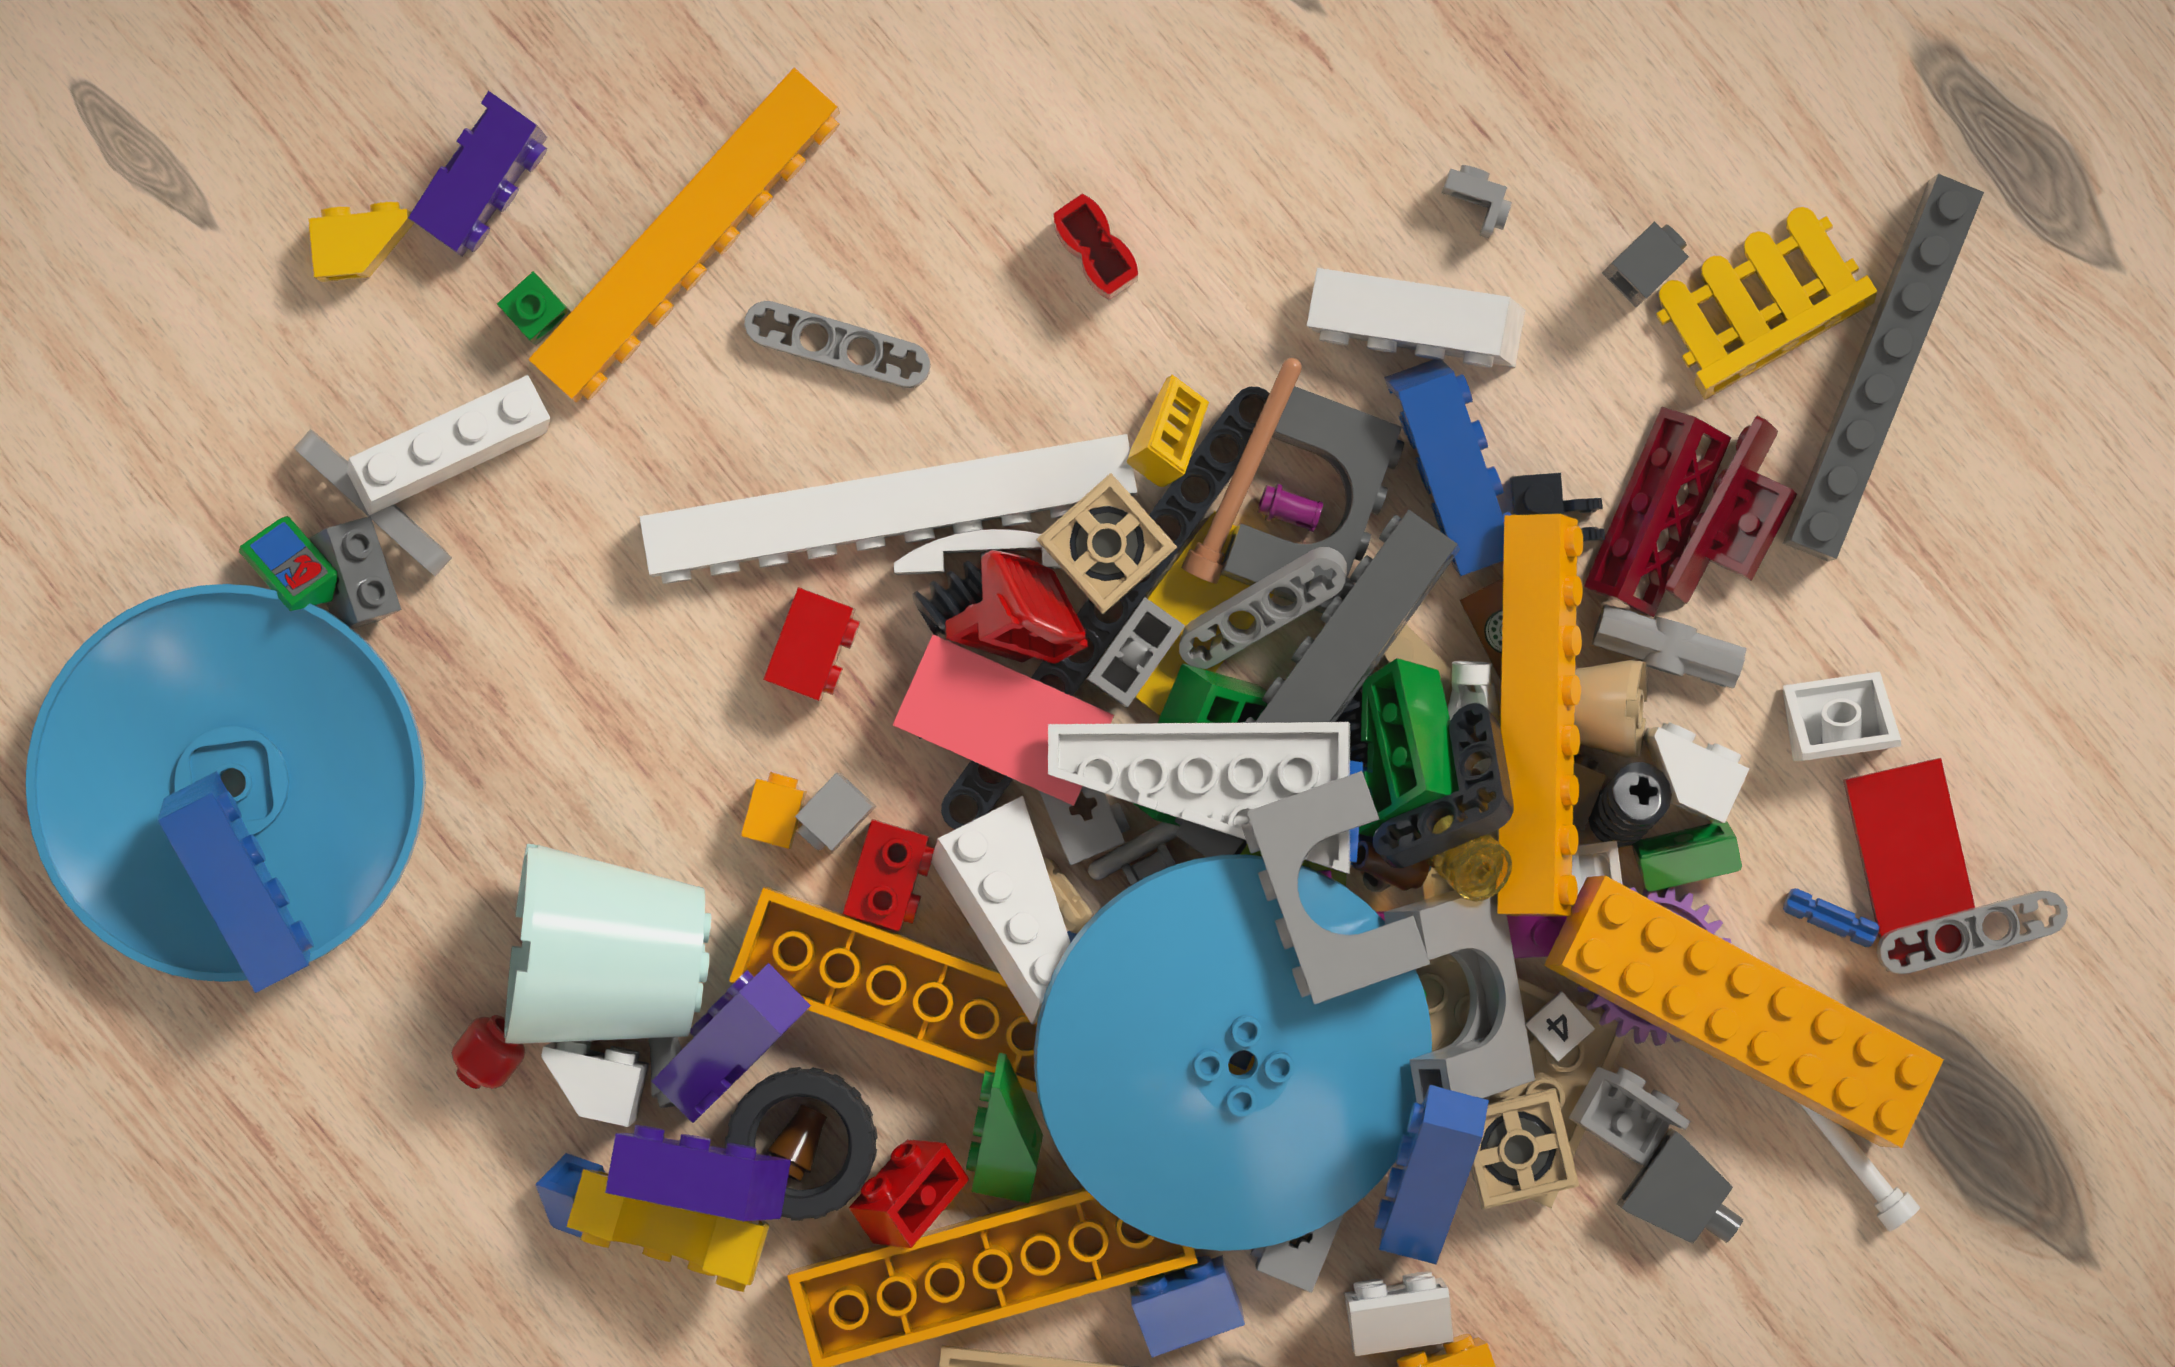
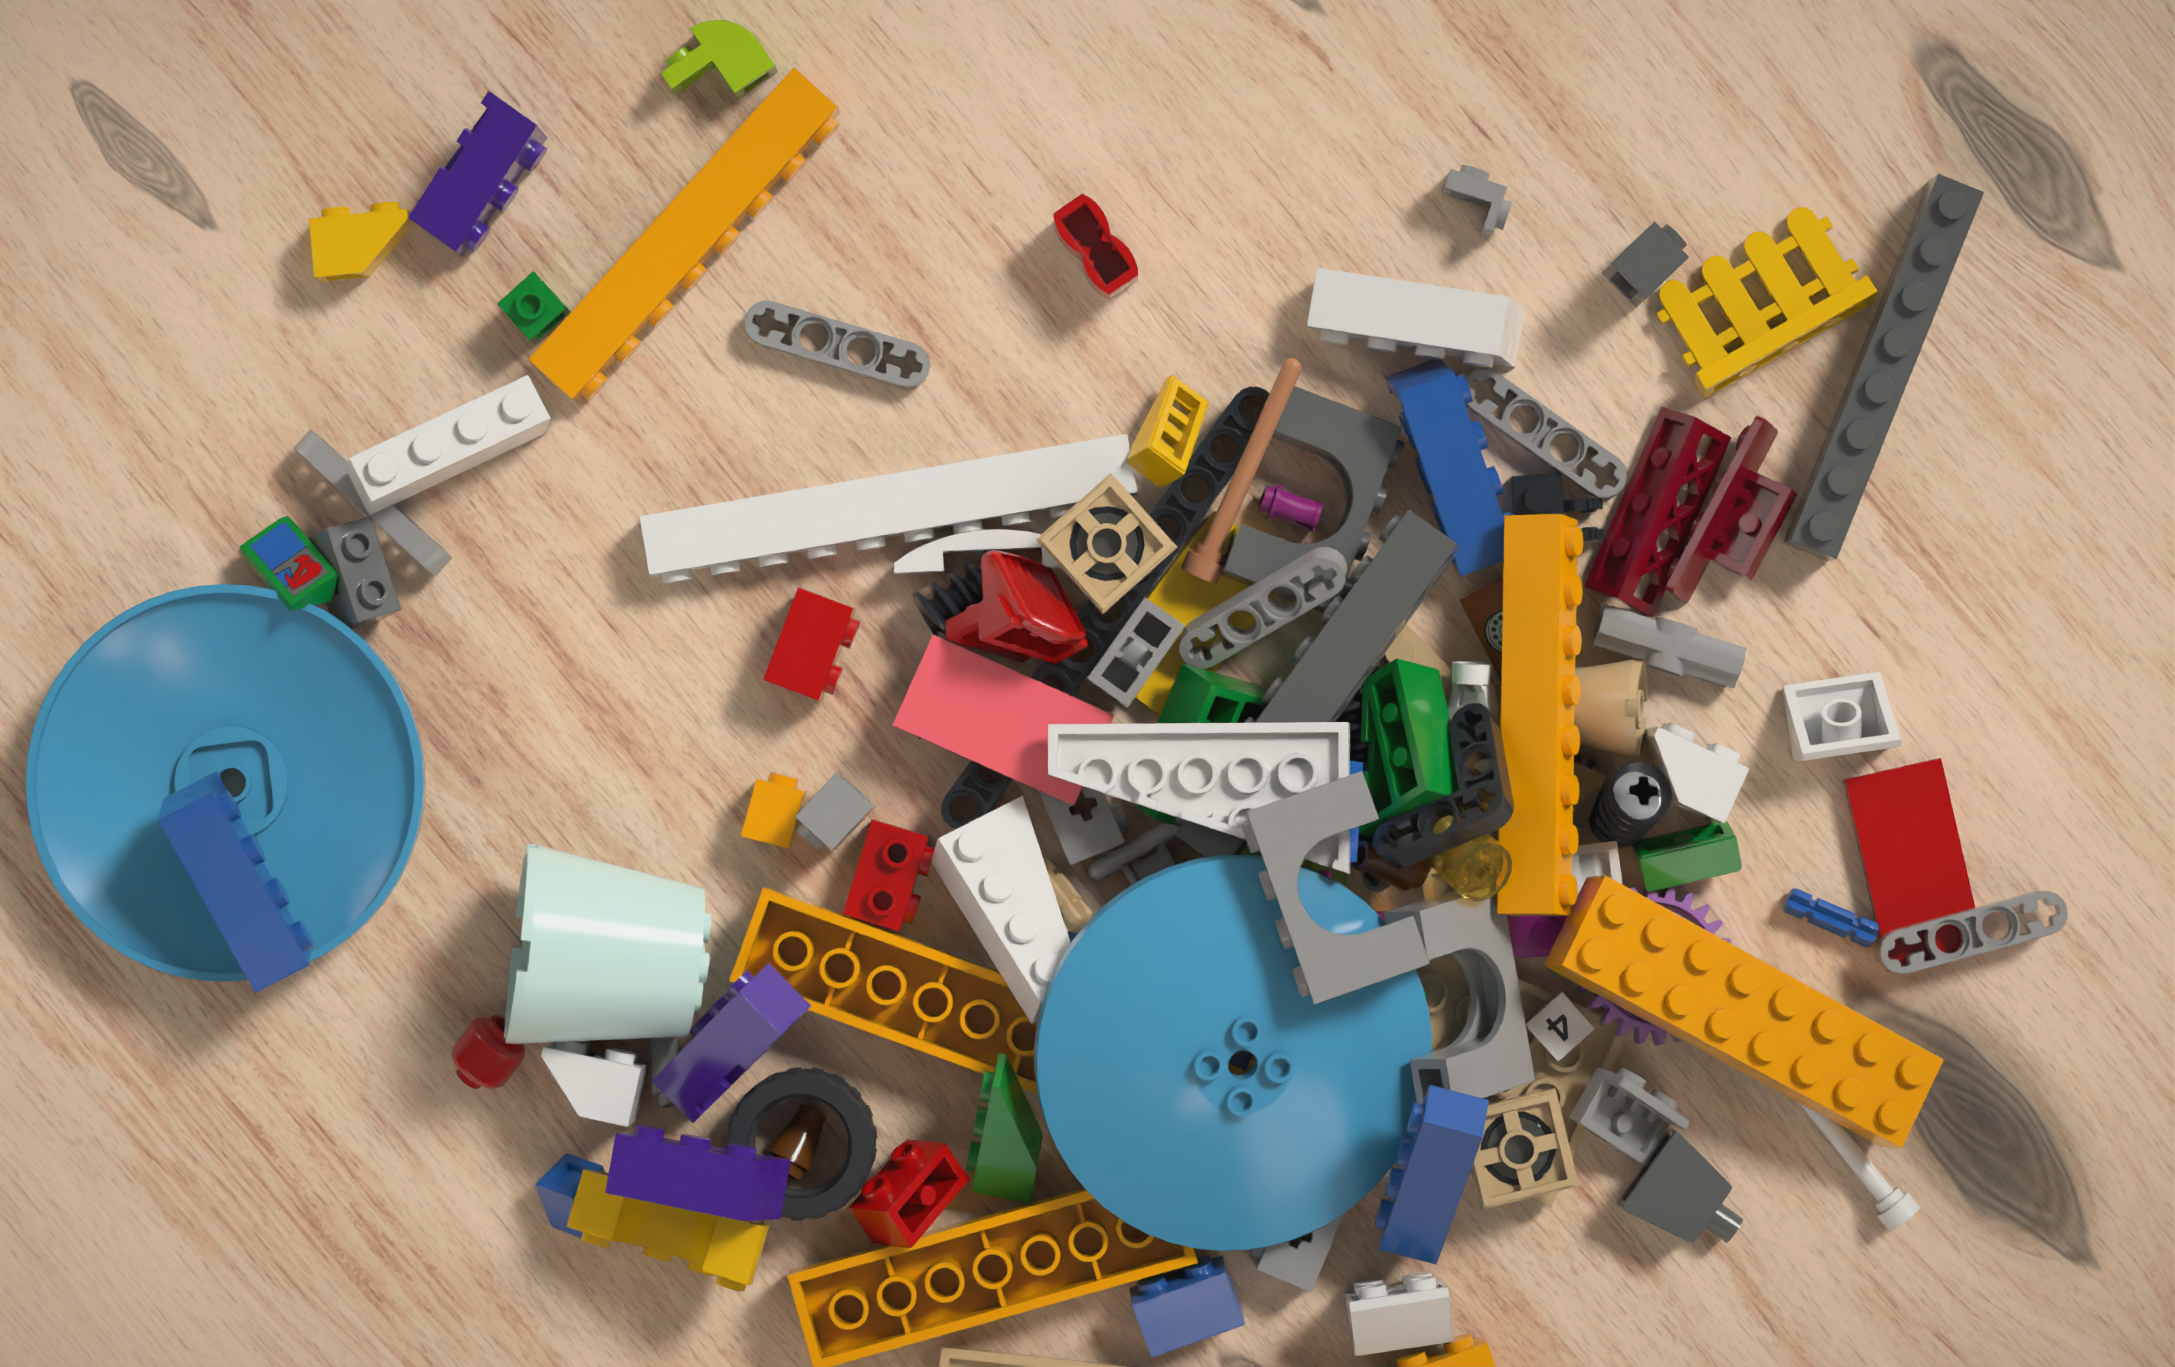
(724, 47): none -> lime brick
(1547, 428): none -> light grey beam

